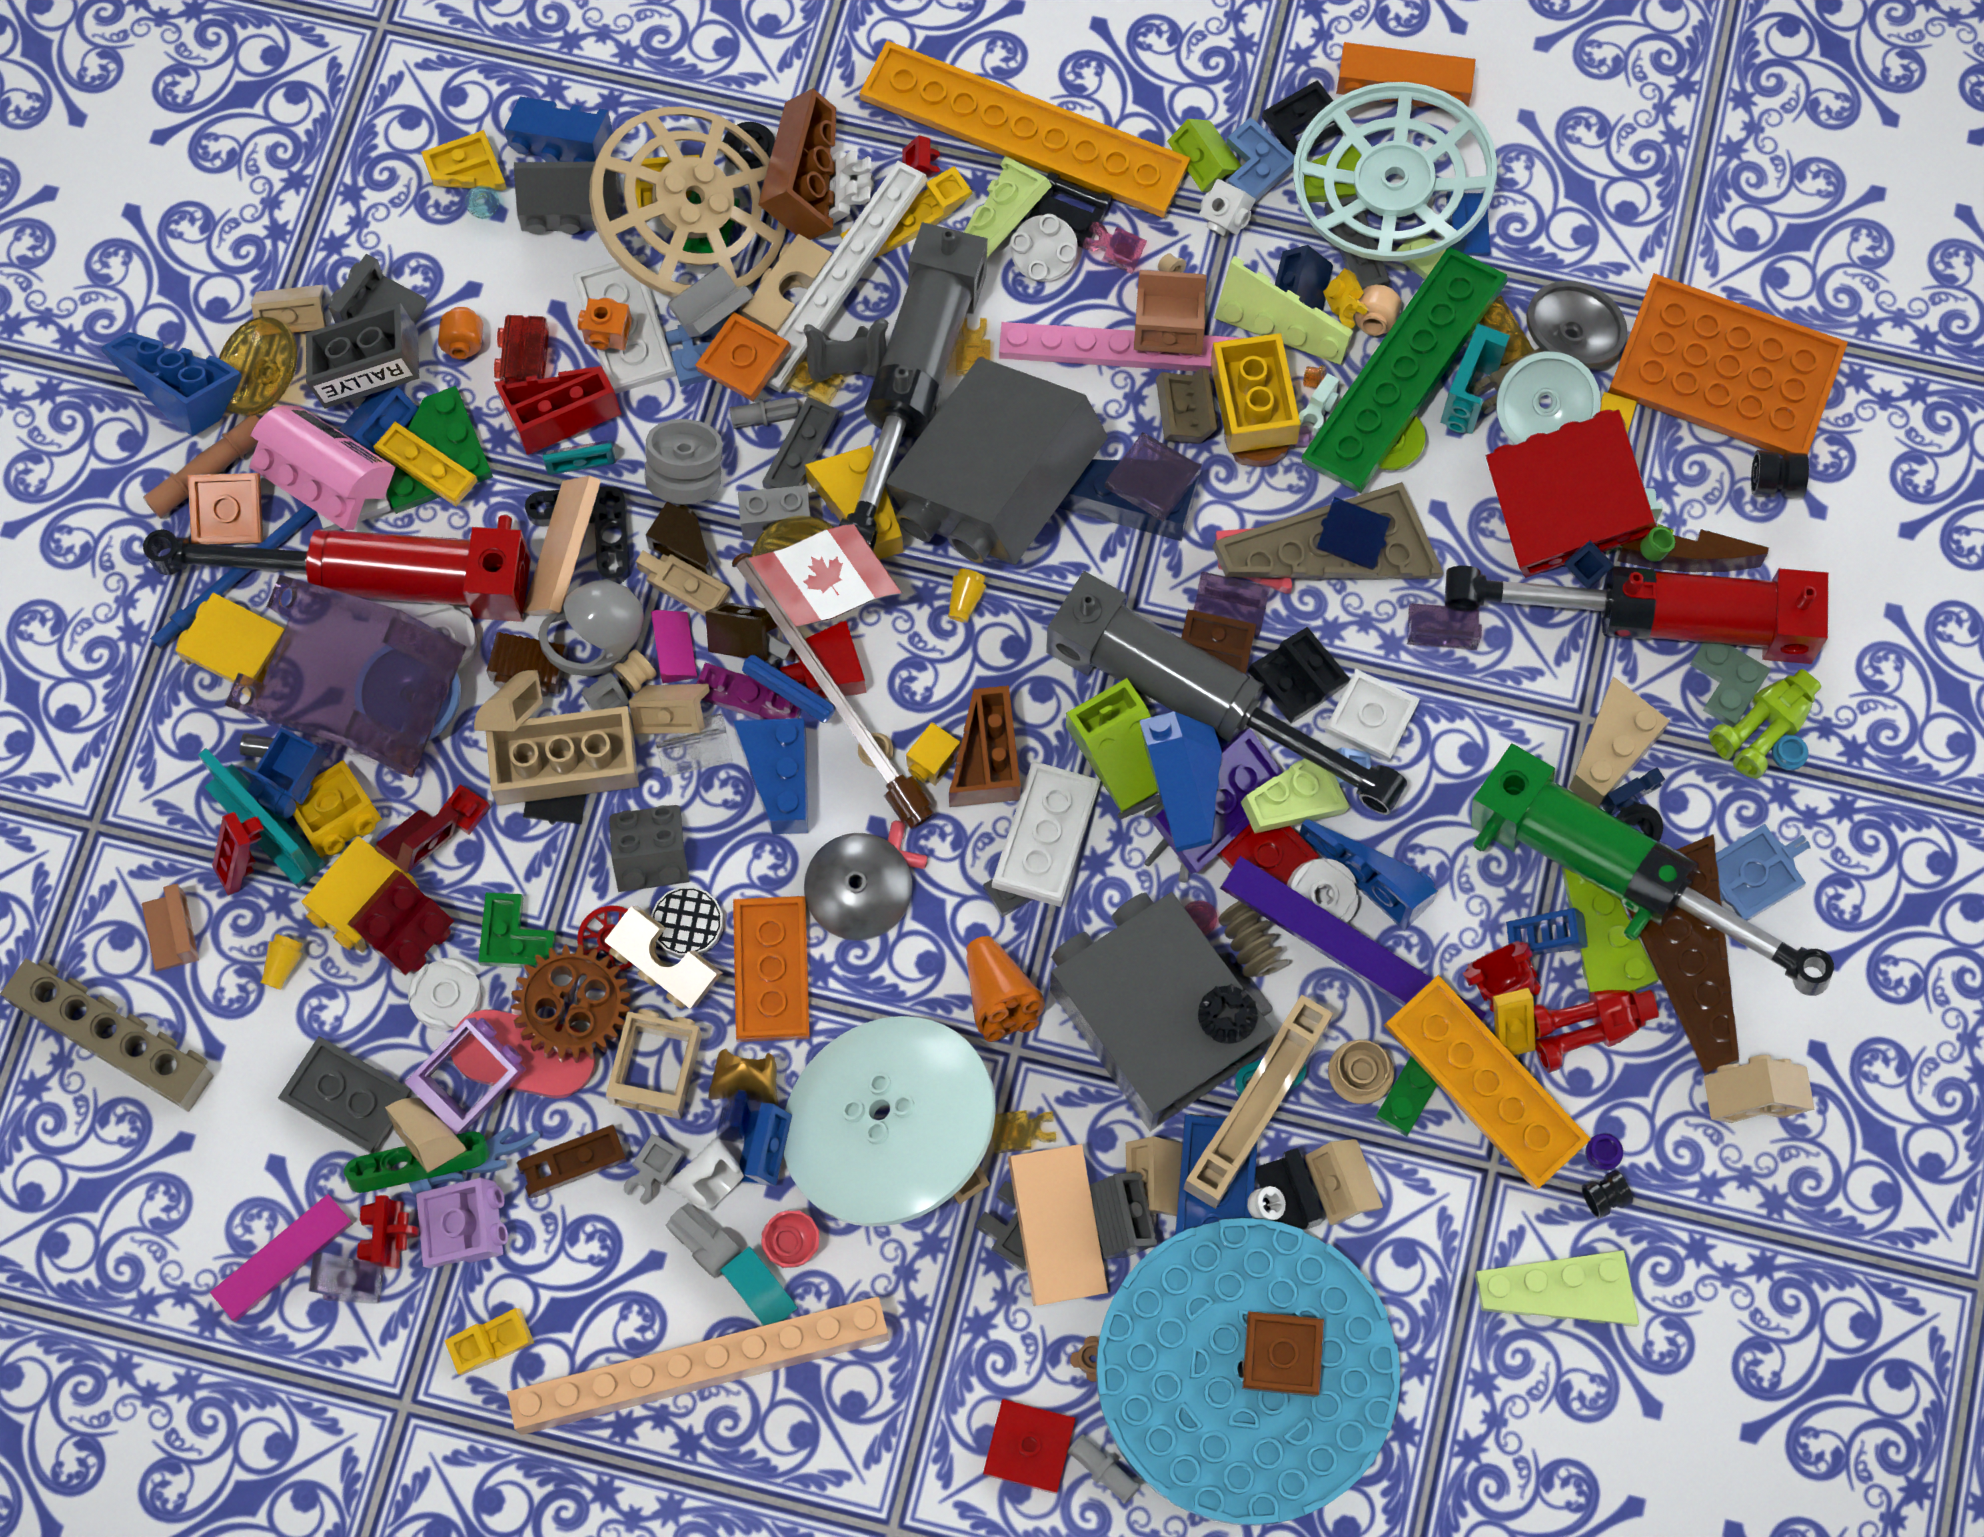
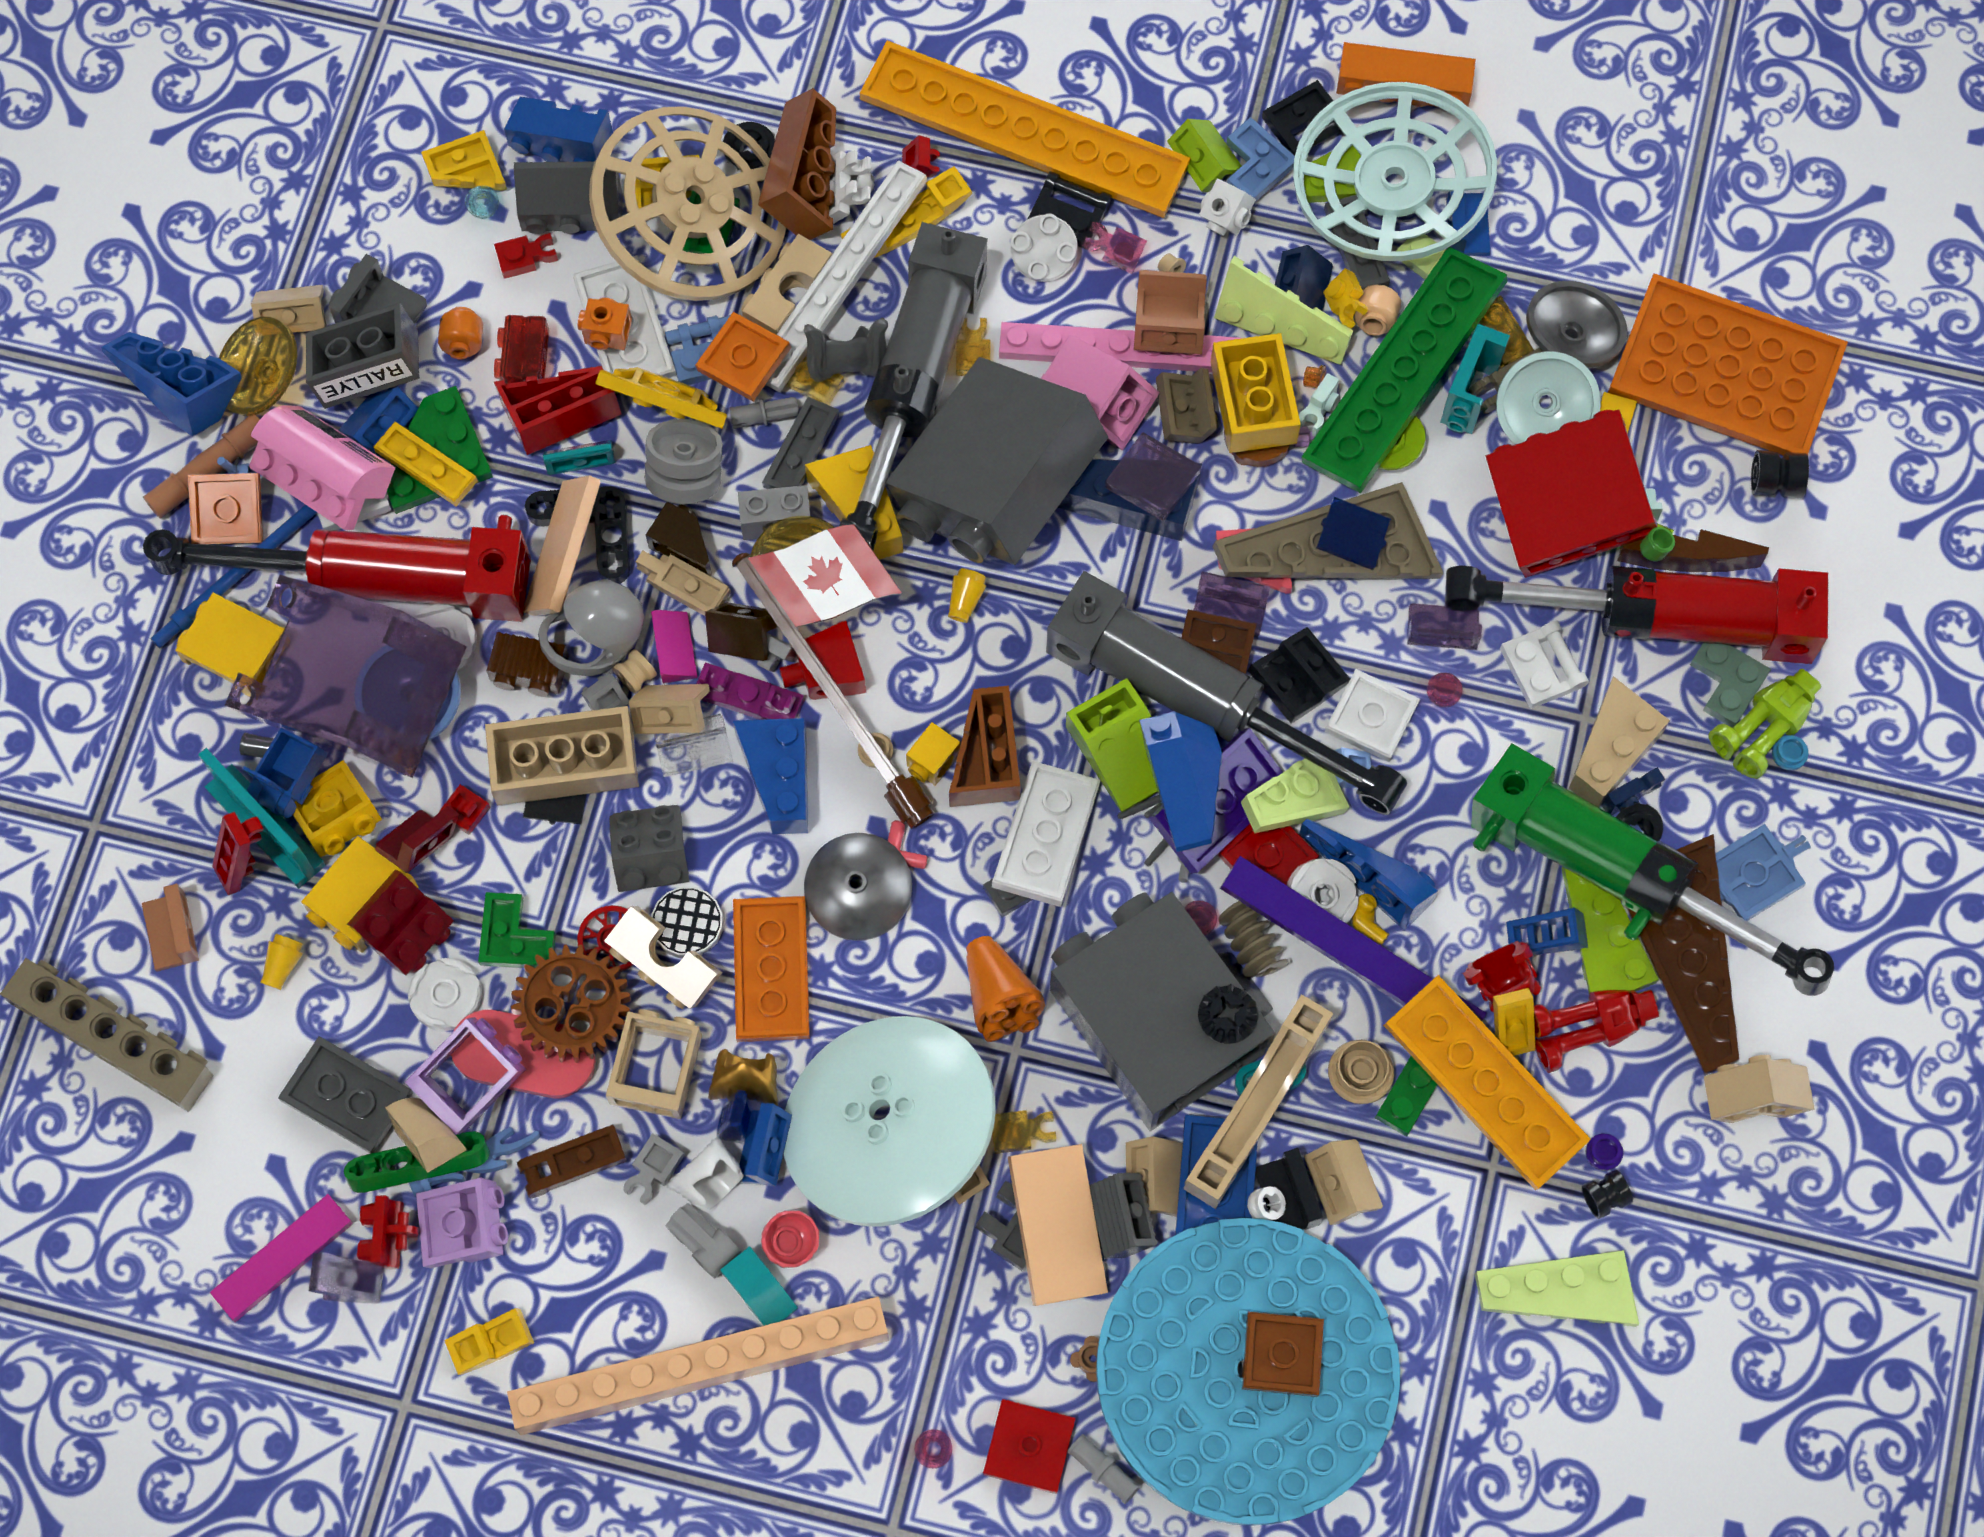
(231, 468): none -> medium blue hand
(511, 703): tan brick -> none
(519, 256): none -> red plate
(653, 389): none -> yellow wing
(708, 301): light grey panel -> none
(788, 688): blue axle -> none
(927, 1438): none -> clear pink plate
(1007, 203): yellowish green wing -> none
(1112, 387): none -> bright pink slope
(1364, 919): none -> yellow arm
(1444, 689): none -> clear pink plate
(1535, 672): none -> white plate
(1588, 564): dark blue slope -> none

